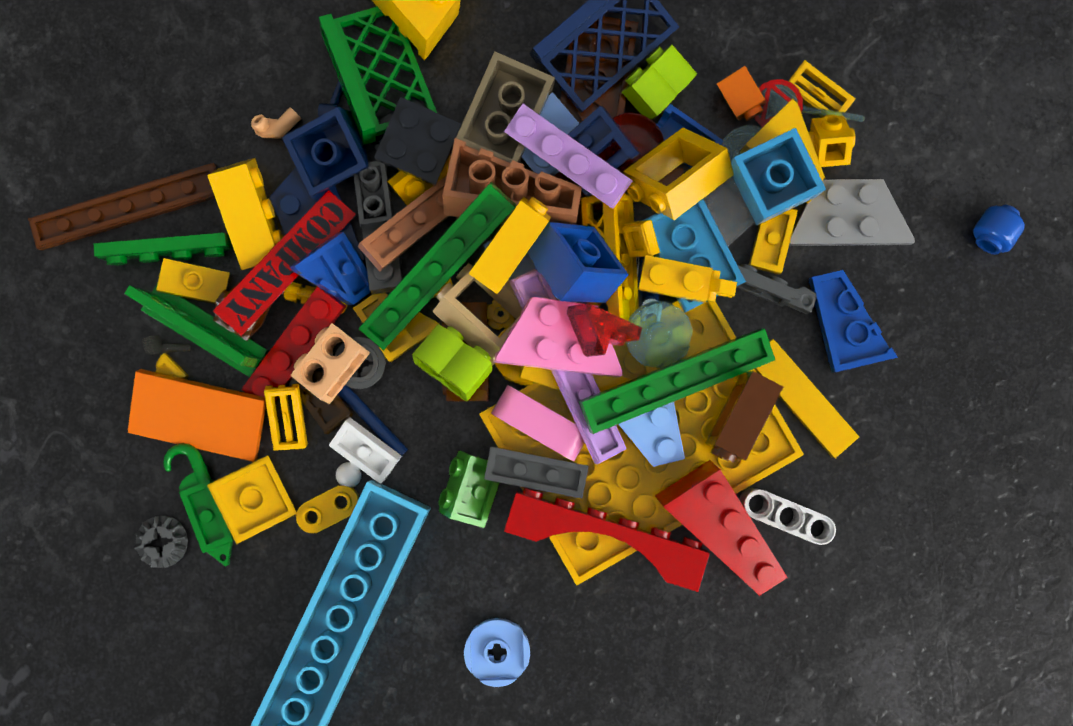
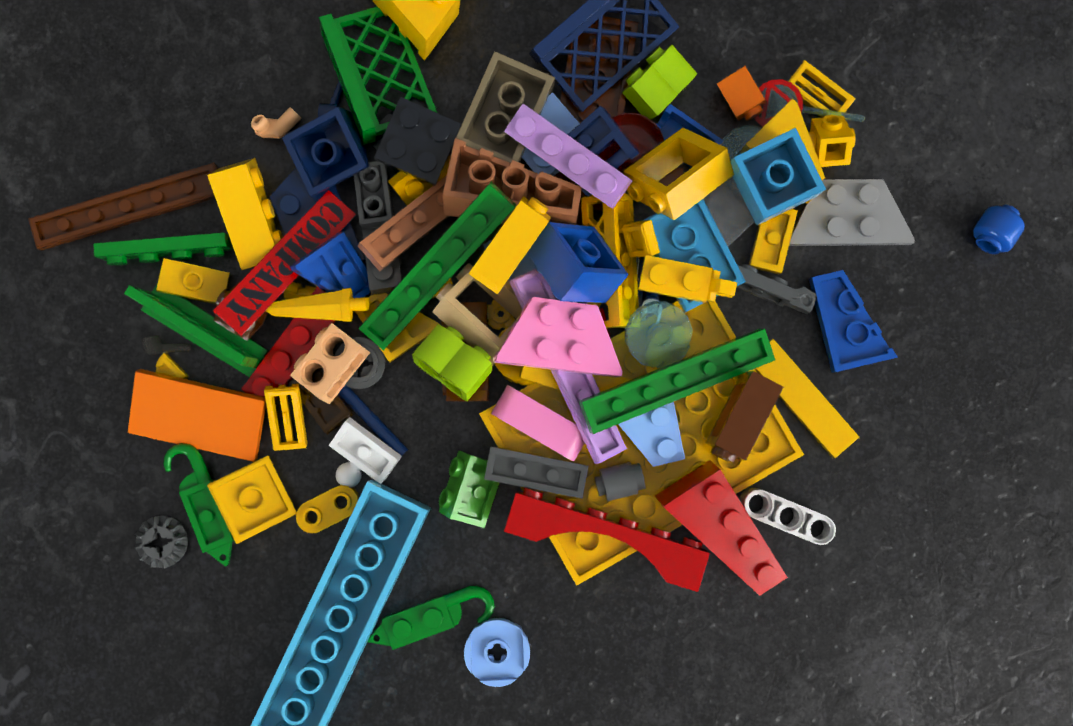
(326, 306): none -> yellow bar
(429, 617): none -> green plate
(598, 328): clear red slope -> none
(620, 481): none -> dark grey brick

